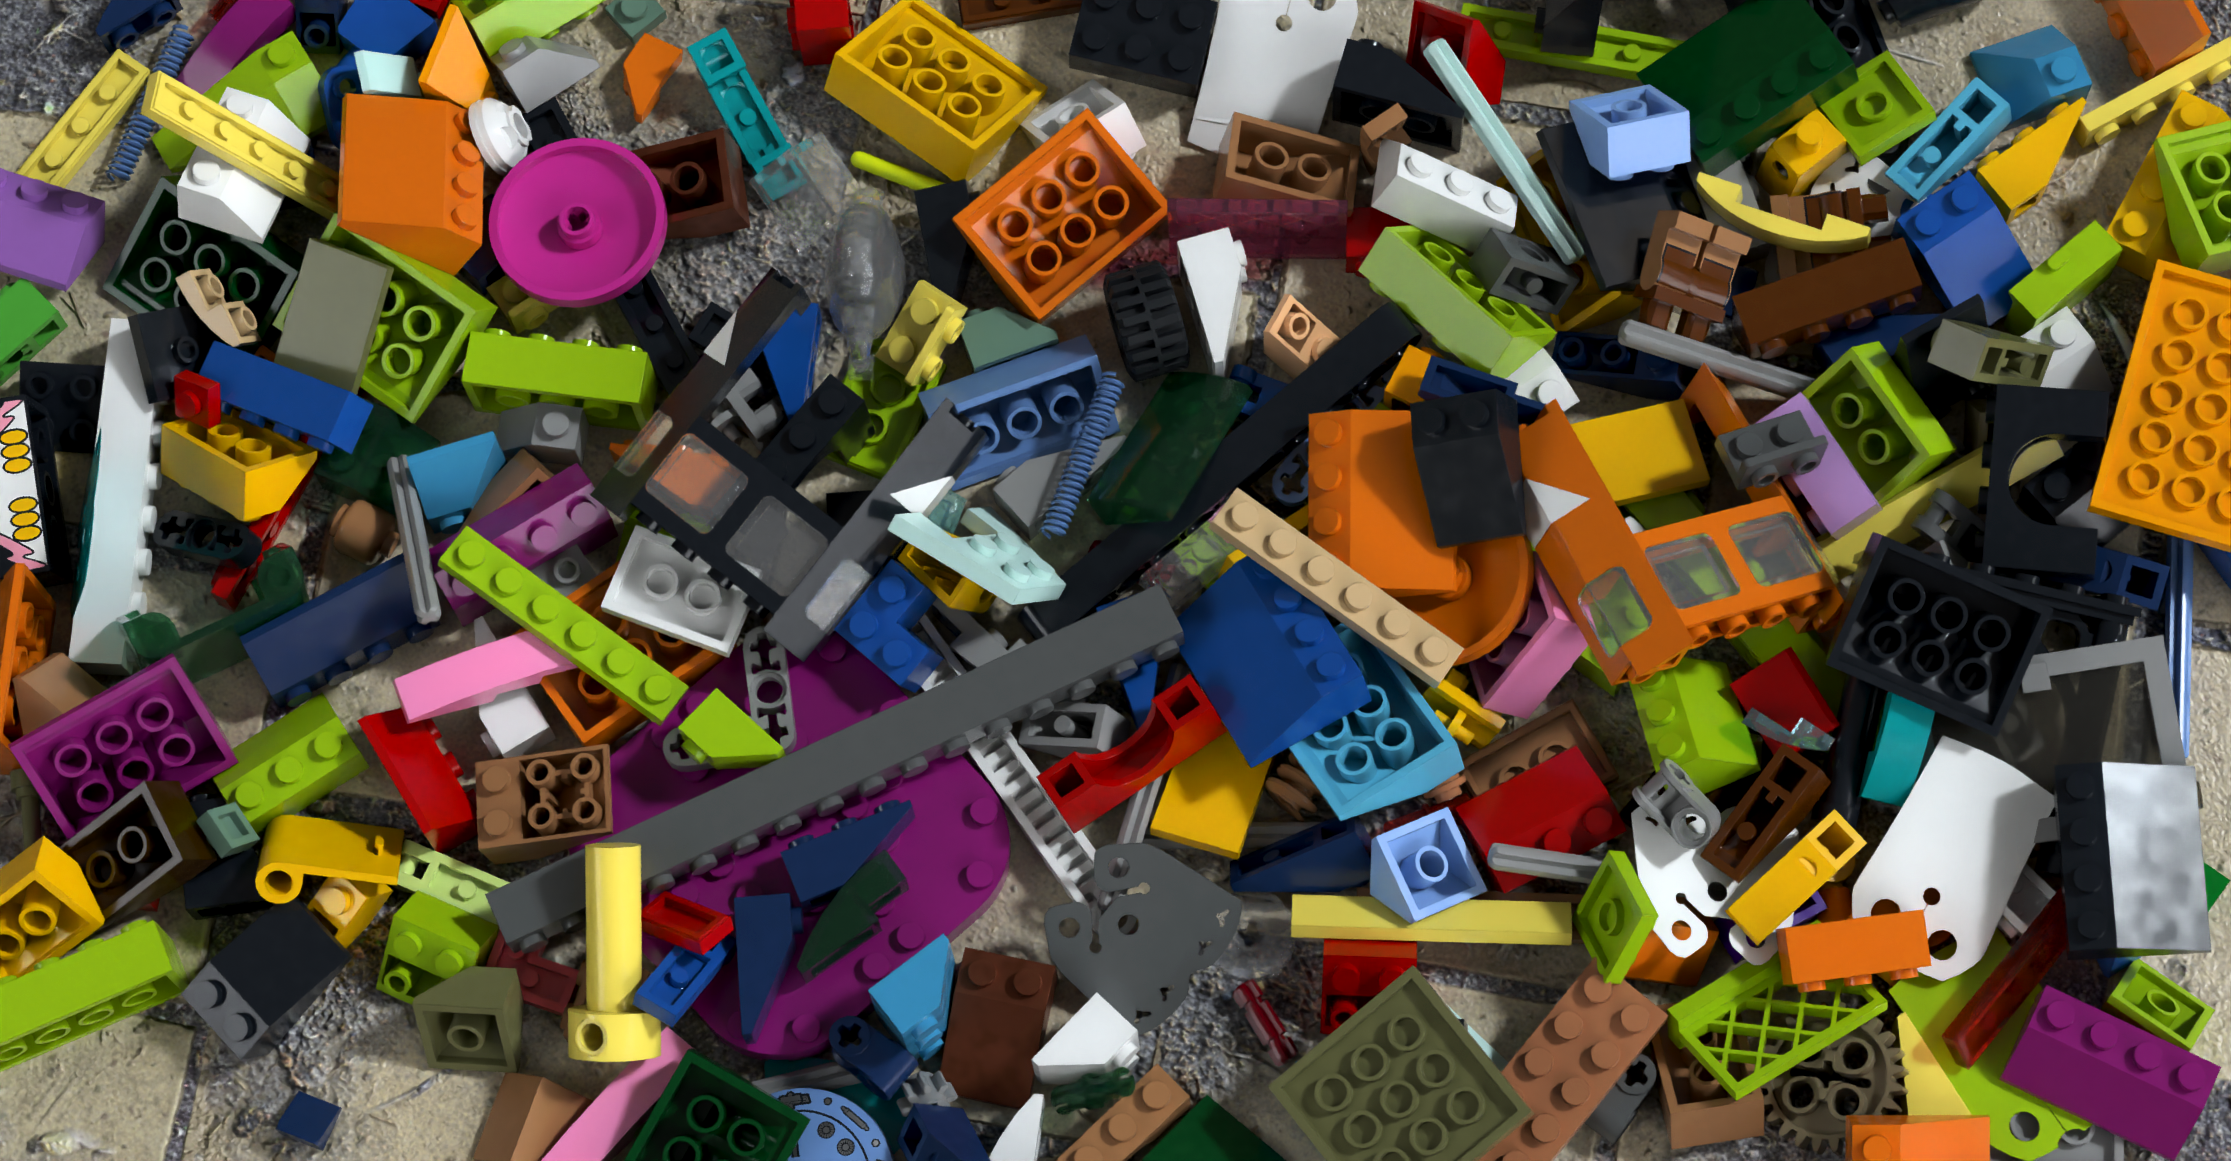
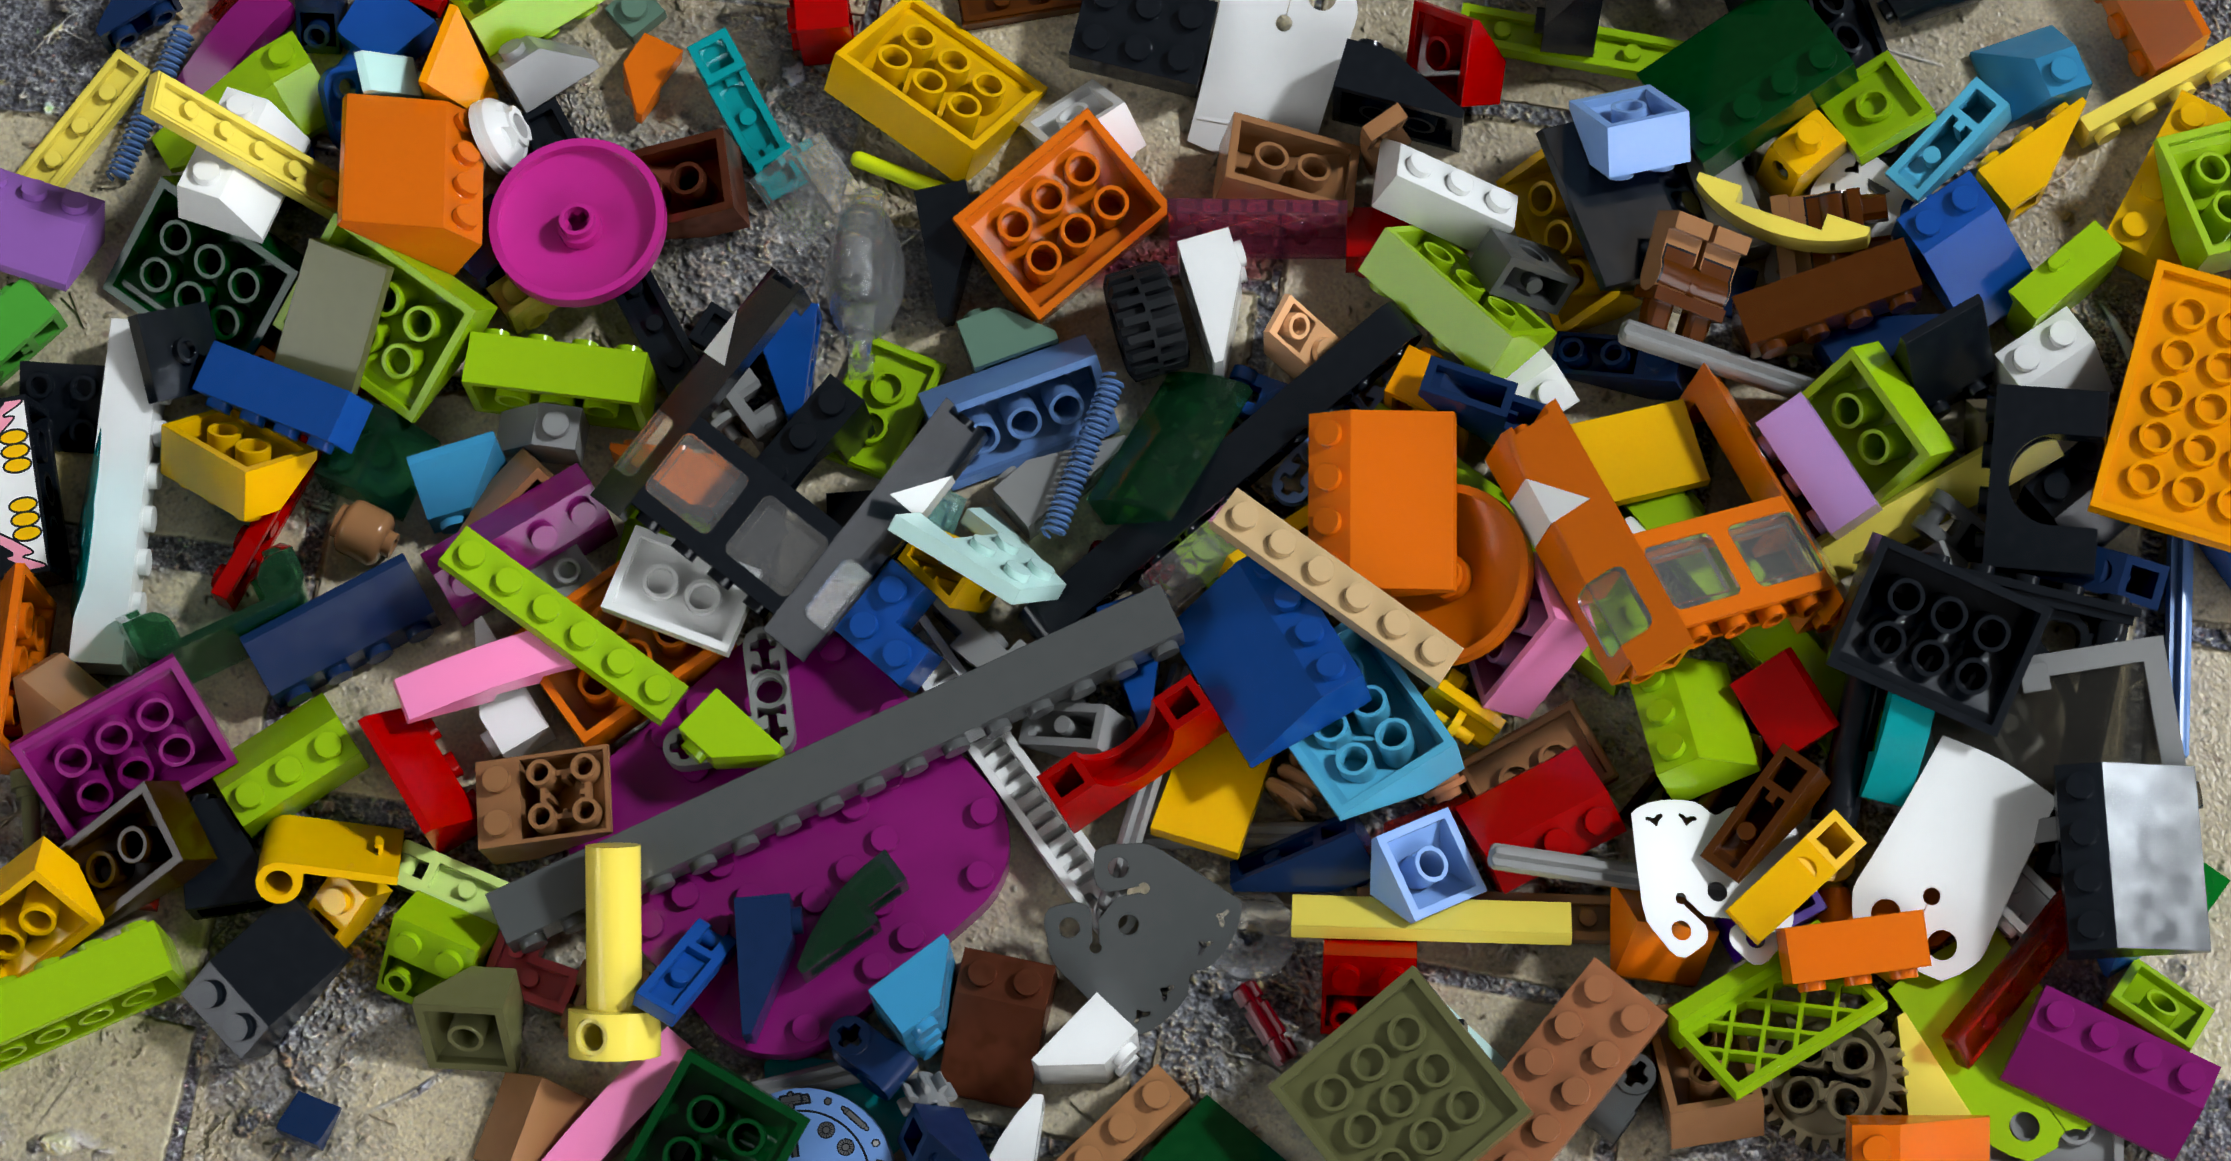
(197, 399): red plate -> none
(217, 550): black beam -> none
(227, 830): sand green plate -> none
(228, 320): tan slope -> none
(413, 541): light grey axle -> none
(685, 923): red tile -> none
(828, 862): dark blue slope -> none
(921, 333): light yellow bracket -> none
(1092, 1091): clear green pin -> none
(1470, 466): black slope -> none
(1504, 151): light aqua axle -> none
(1615, 916): lime plate -> none
(1675, 803): light grey piece -> none
(1770, 450): dark grey bracket -> none
(1802, 736): clear light blue slope -> none
(1989, 354): olive slope -> none

